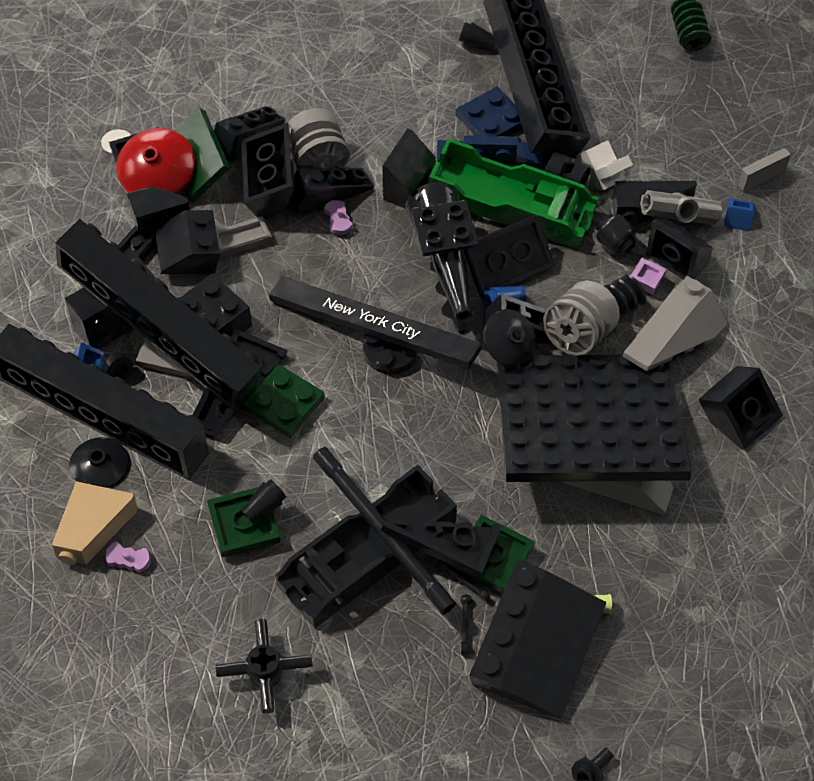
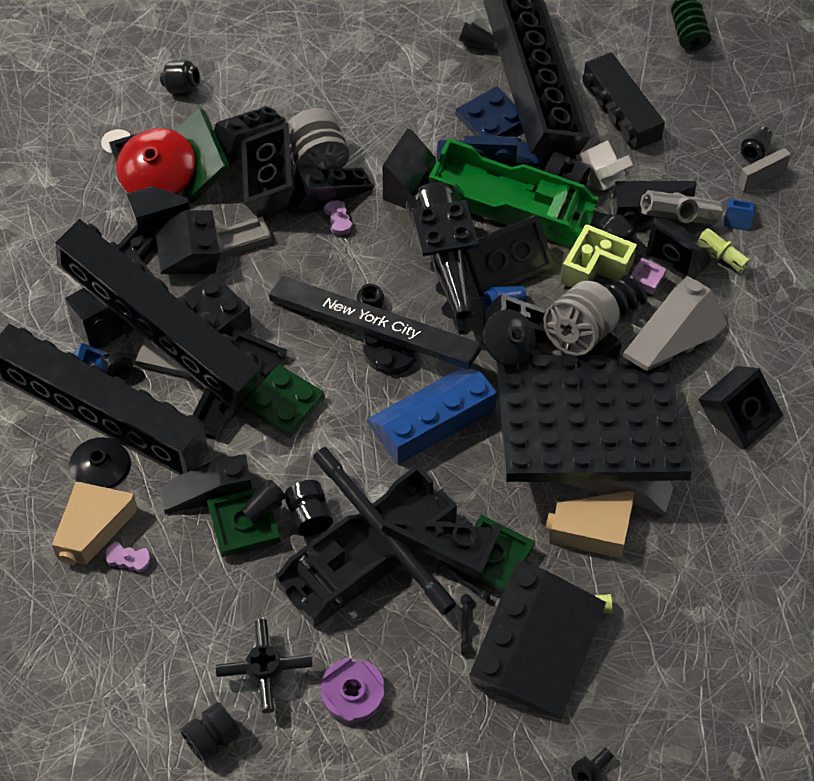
(180, 77): none -> black head
(206, 482): none -> black slope
(213, 730): none -> black wheel
(308, 508): none -> black wheel
(350, 708): none -> medium lavender plate
(371, 291): none -> black plate
(434, 413): none -> blue slope
(592, 523): none -> tan slope
(597, 254): none -> yellowish green brick
(607, 346): none -> black slope
(623, 101): none -> black brick
(725, 250): none -> yellowish green axle
(756, 145): none -> black cone

